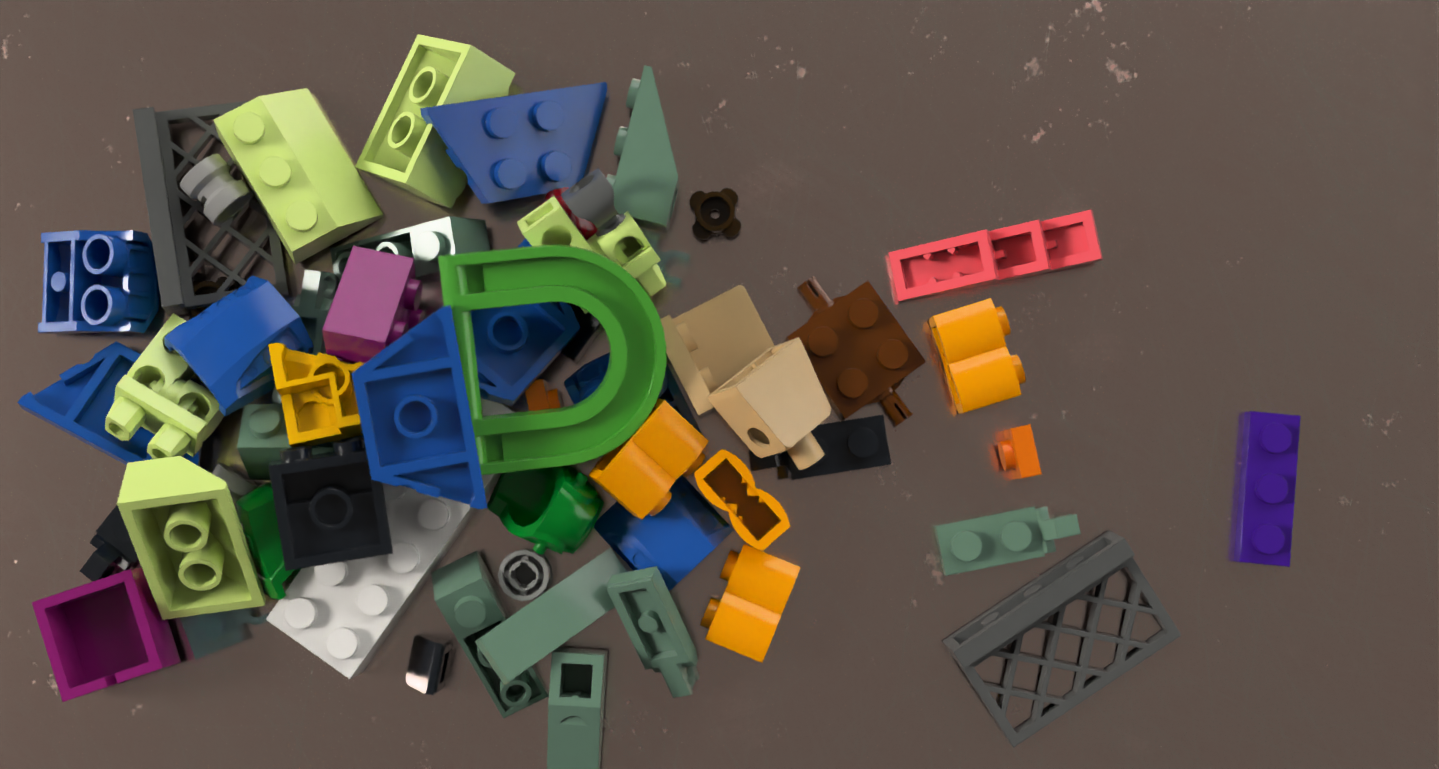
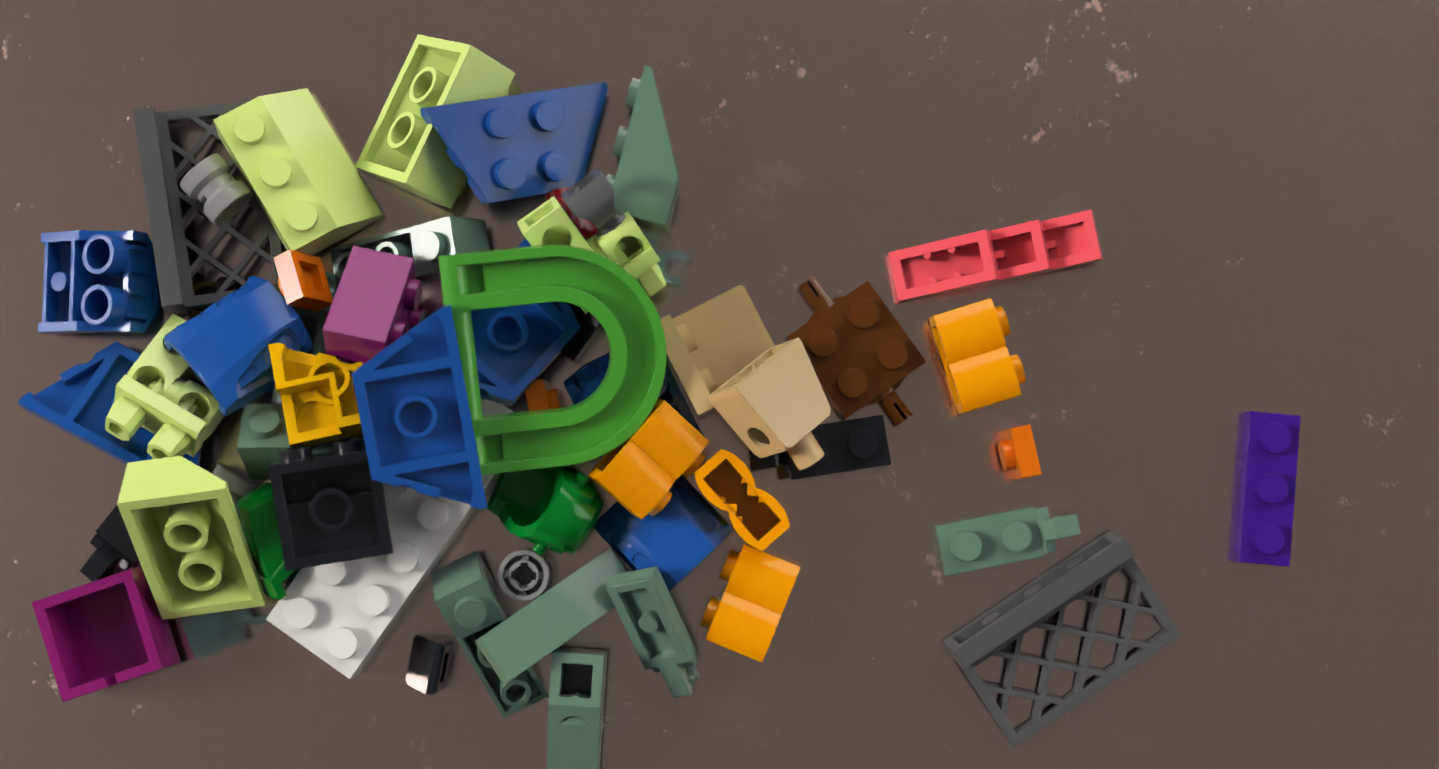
(303, 280): none -> orange plate
(722, 201): dark brown plate -> none

